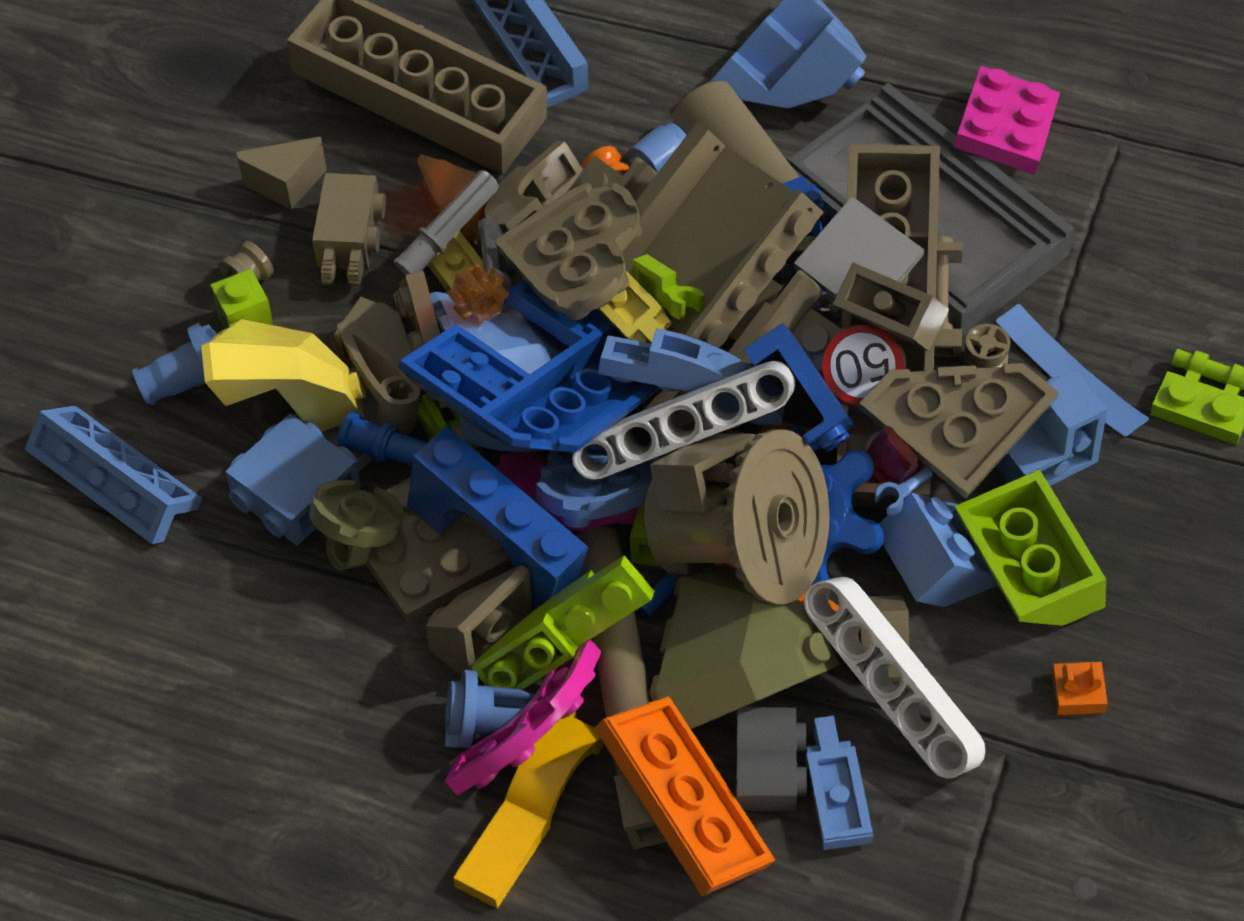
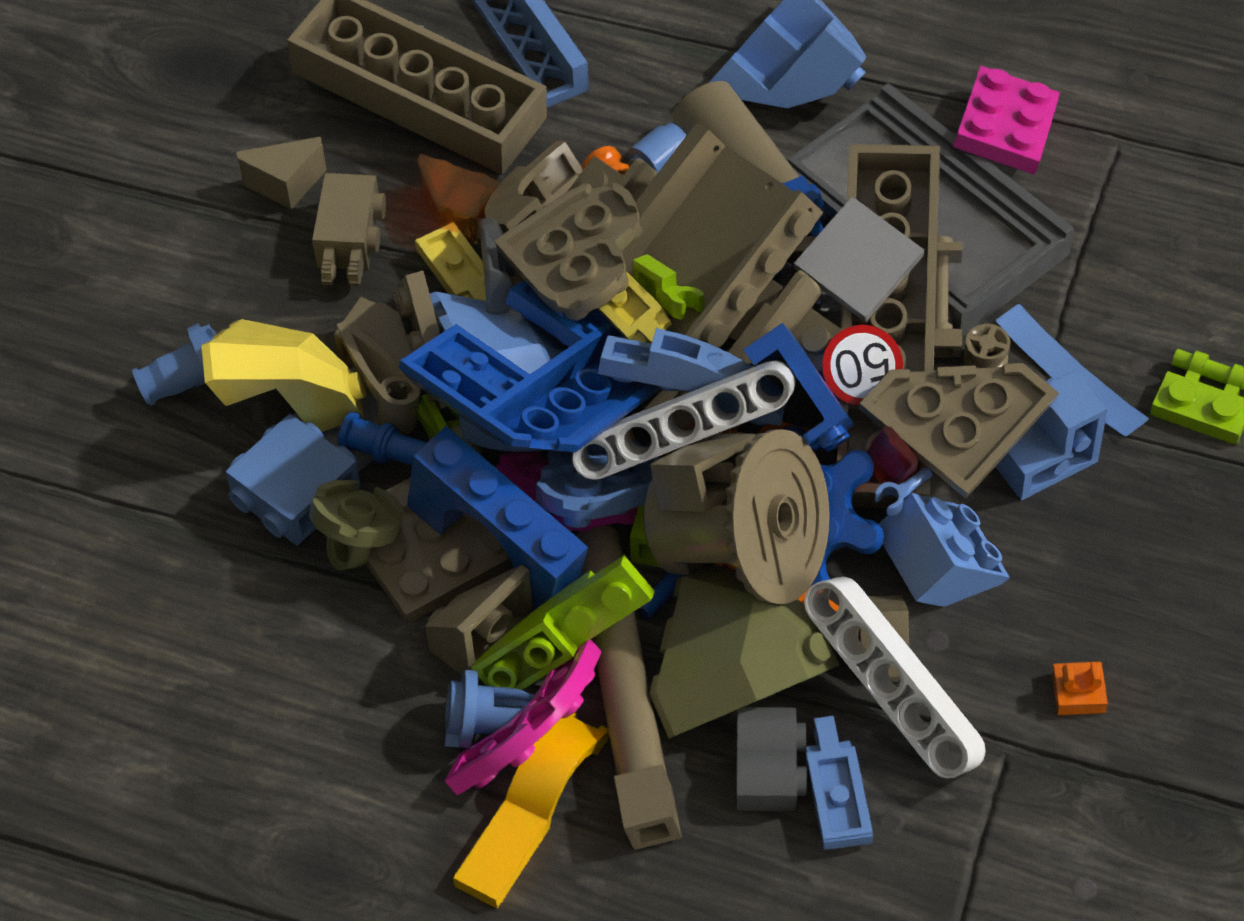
(110, 471): medium blue fence -> none
(241, 298): lime brick -> none
(247, 257): dark tan wheel -> none
(447, 224): light grey axle -> none
(478, 293): clear orange gear -> none
(685, 795): orange tile -> none
(891, 306): dark tan slope -> none
(1034, 552): lime slope -> none

